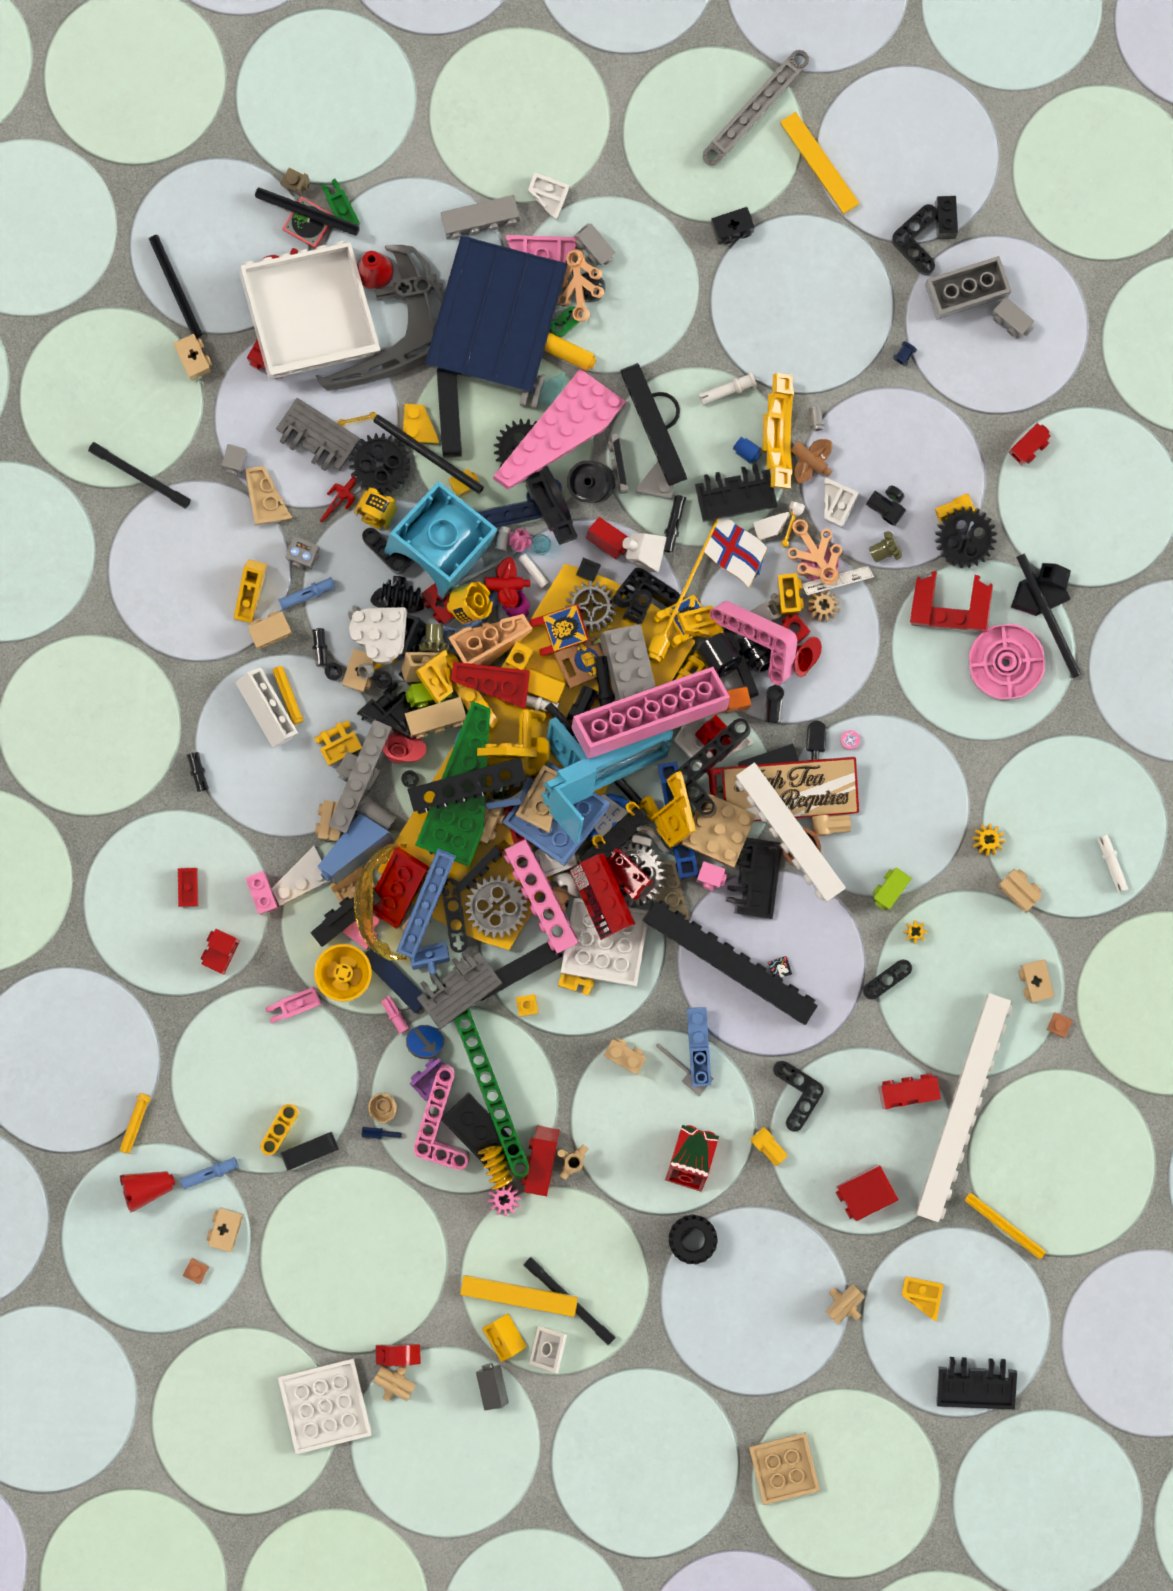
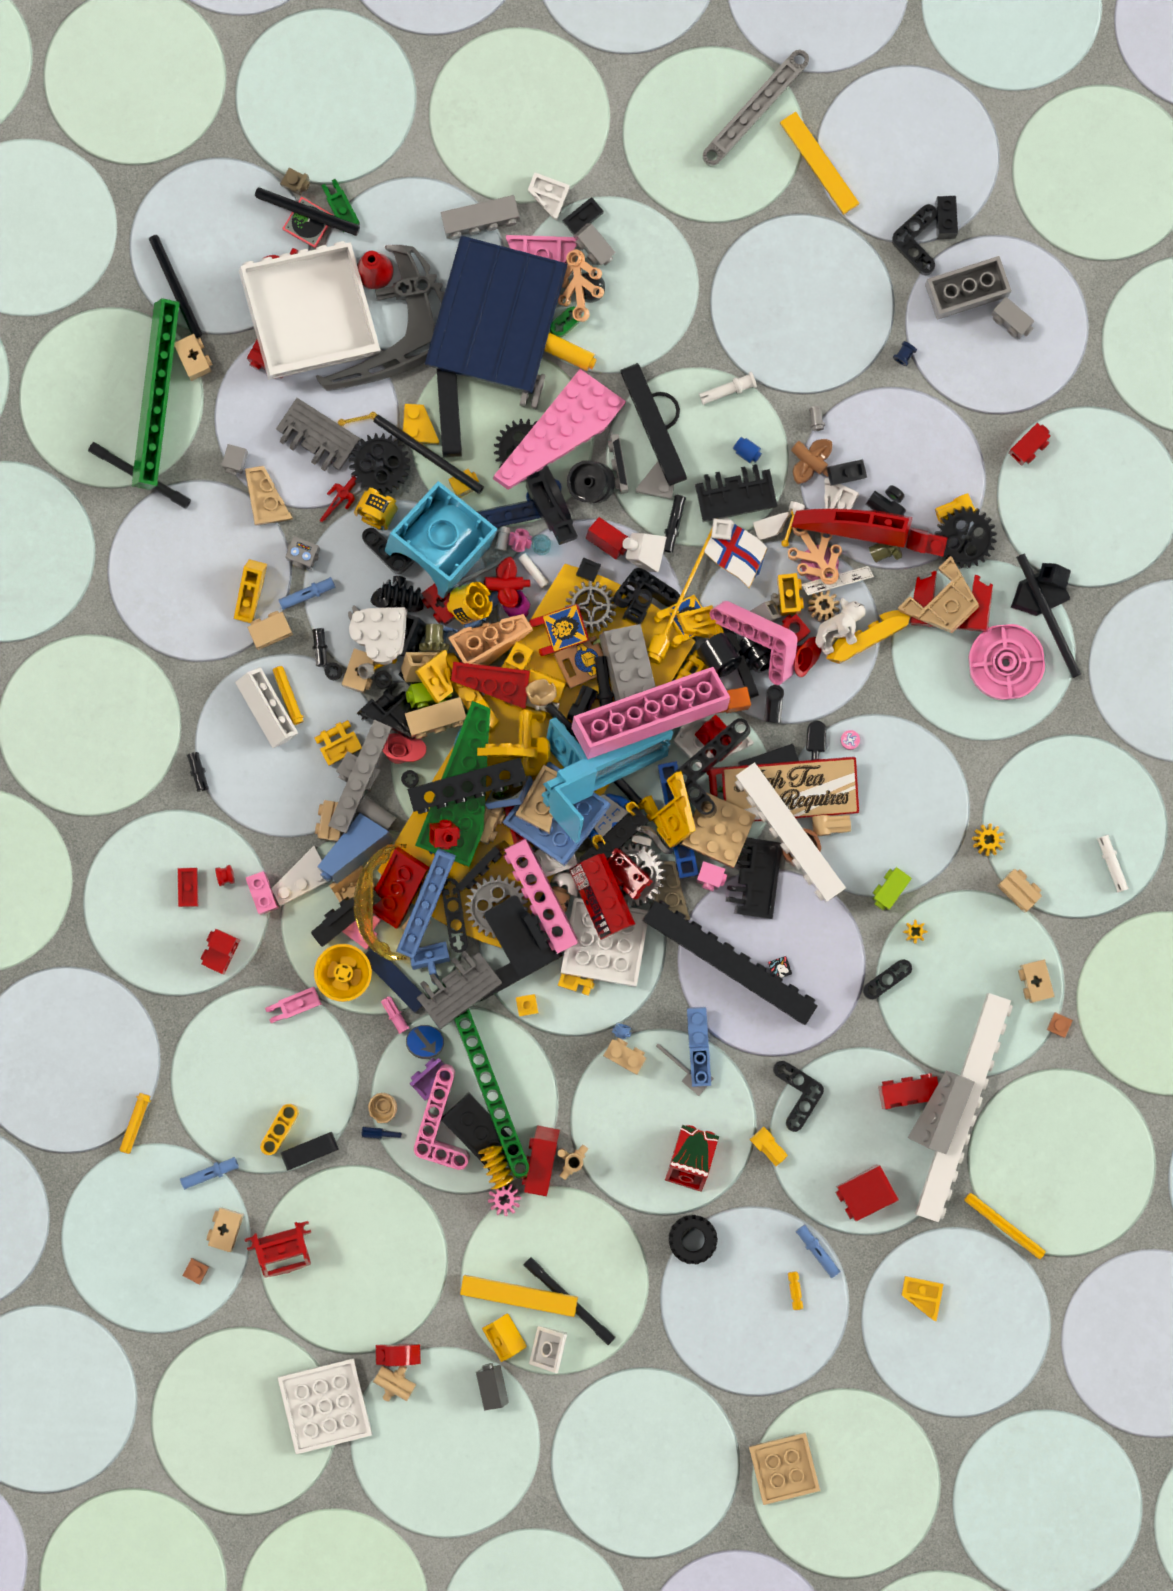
(145, 1187): red cone -> none
(155, 394): none -> green brick
(225, 875): none -> red wheel
(281, 1247): none -> red animal
(443, 834): none -> red brick
(519, 936): none -> black bracket
(541, 692): none -> tan hair
(551, 389): clear light blue slope -> none
(582, 215): none -> black plate
(621, 1031): none -> medium blue plate
(722, 529): none -> white tile
(740, 219): black brick -> none
(778, 431): yellow piece -> none
(795, 1290): none -> yellow axle
(813, 1245): none -> medium blue pin
(840, 626): none -> white animal
(845, 1304): tan pin -> none
(846, 472): none -> black plate
(856, 524): none -> red wedge
(890, 624): none -> yellow brick
(925, 542): none -> red brick
(942, 1113): none -> light grey wedge
(950, 606): none -> tan wing
(976, 1389): black hinge -> none

